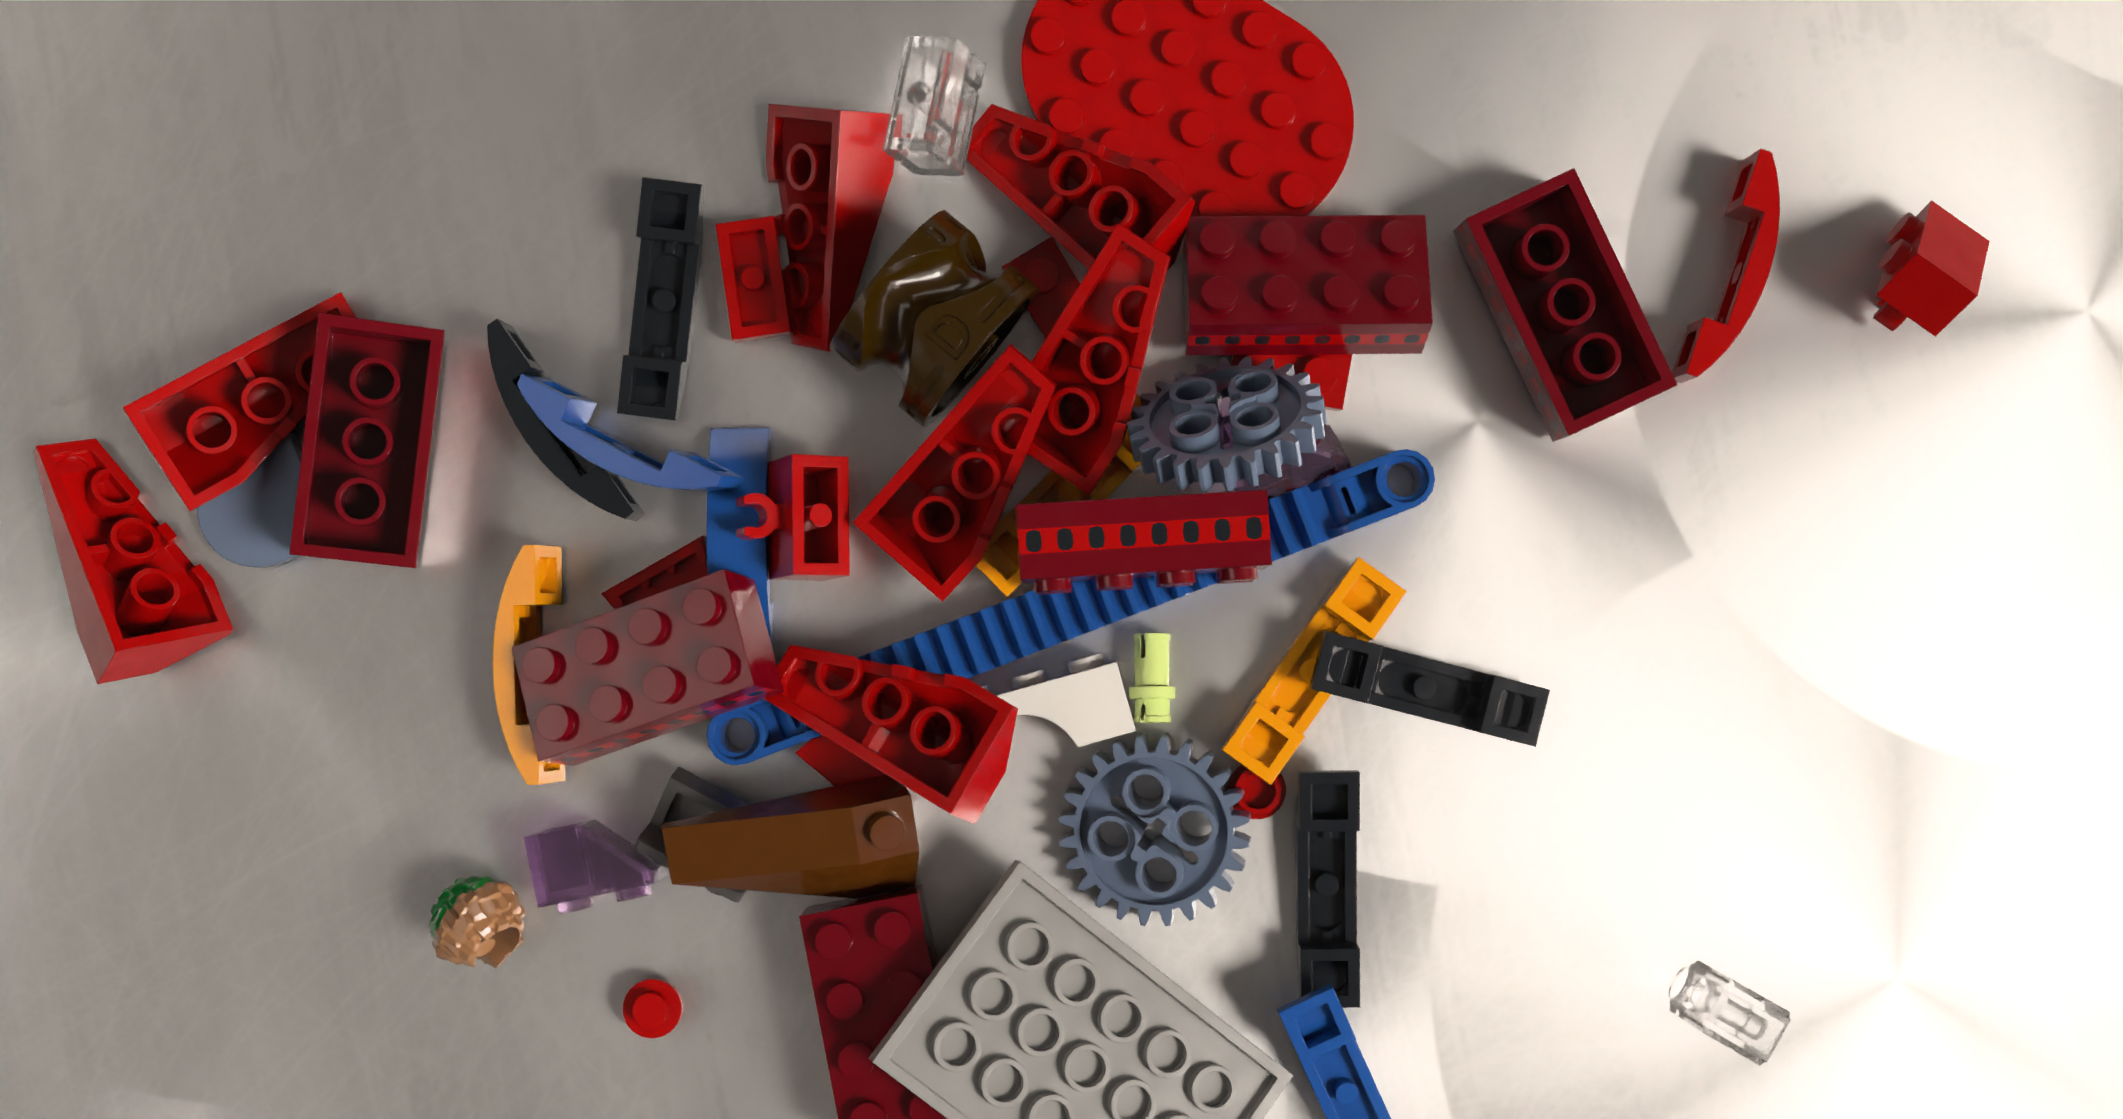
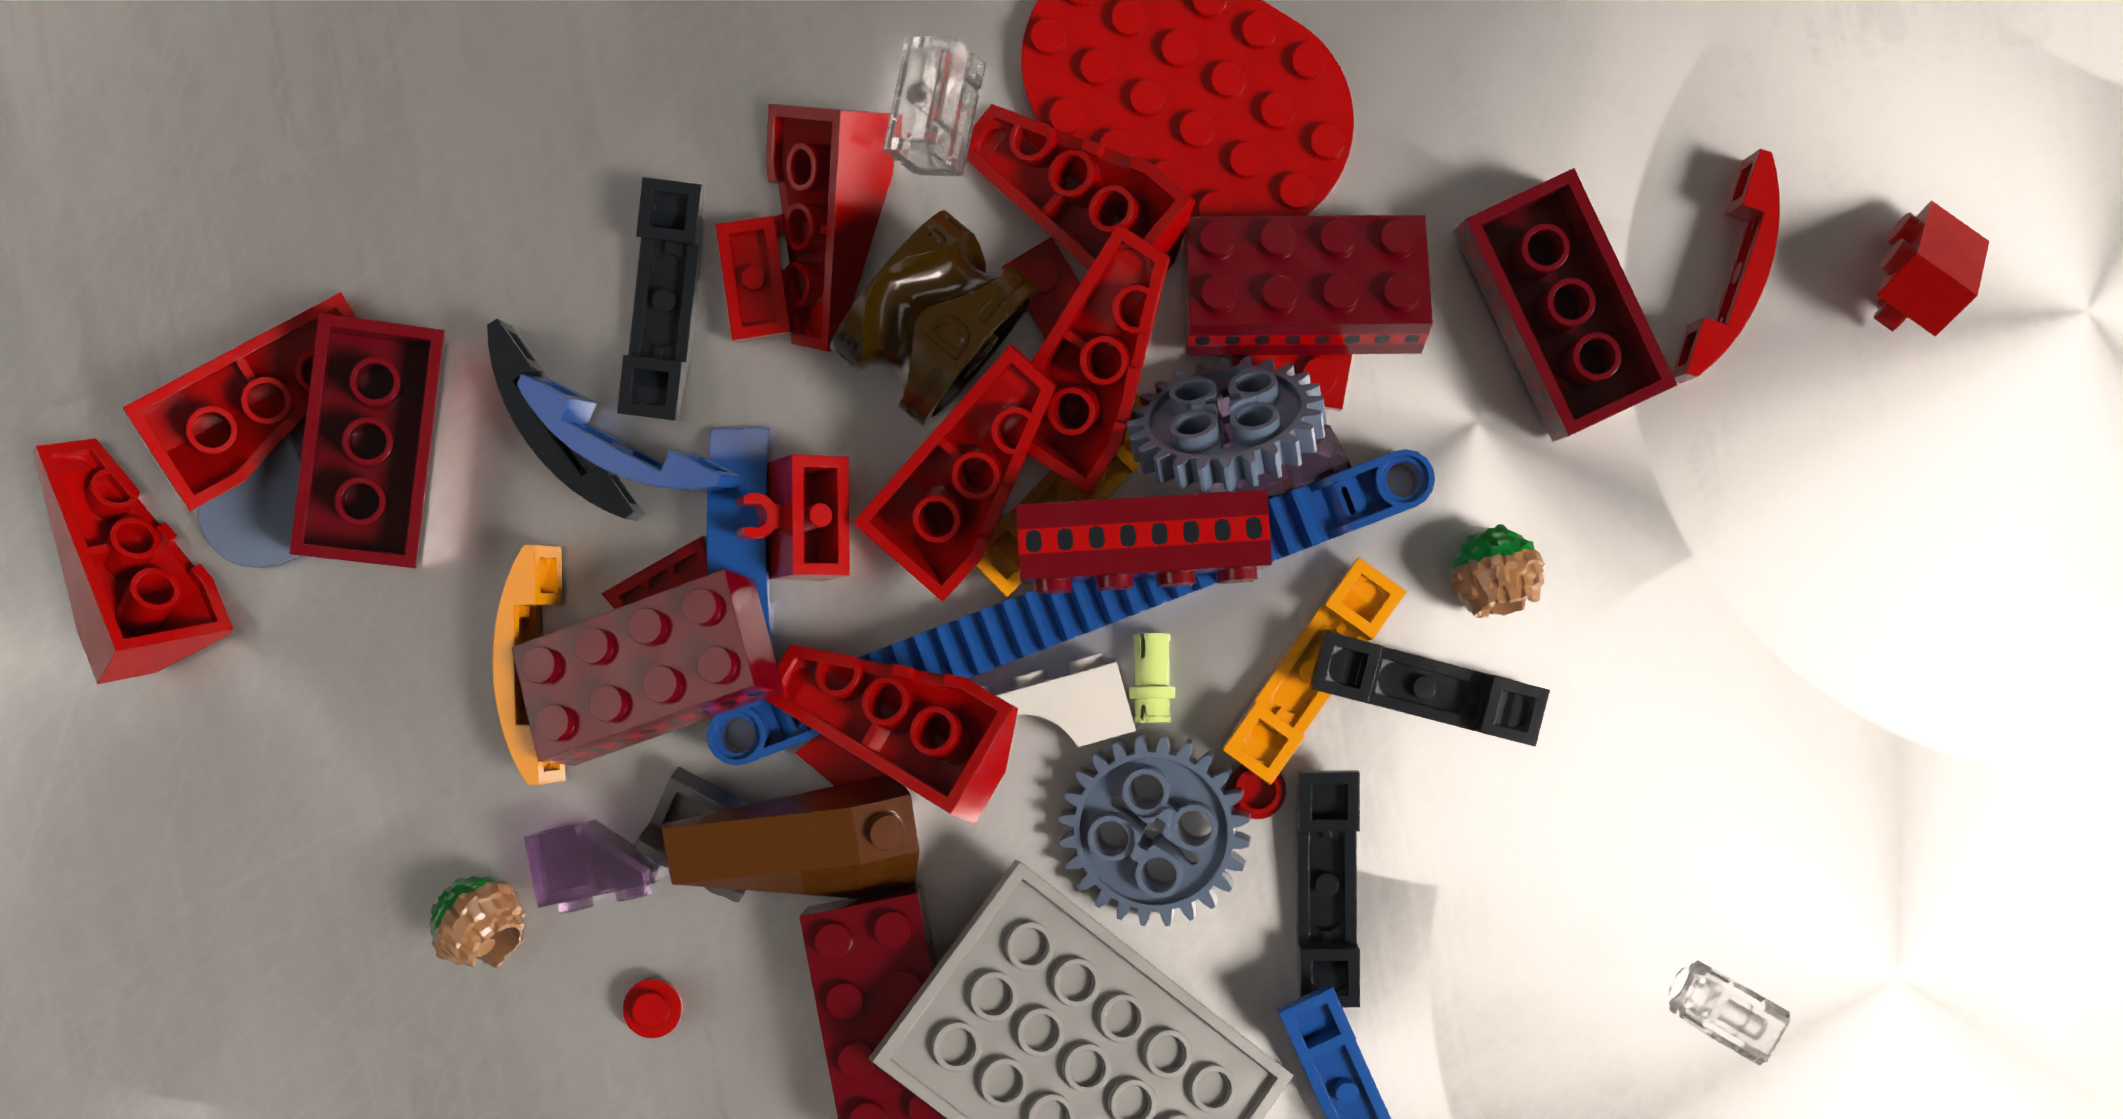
(1497, 572): none -> medium nougat piece

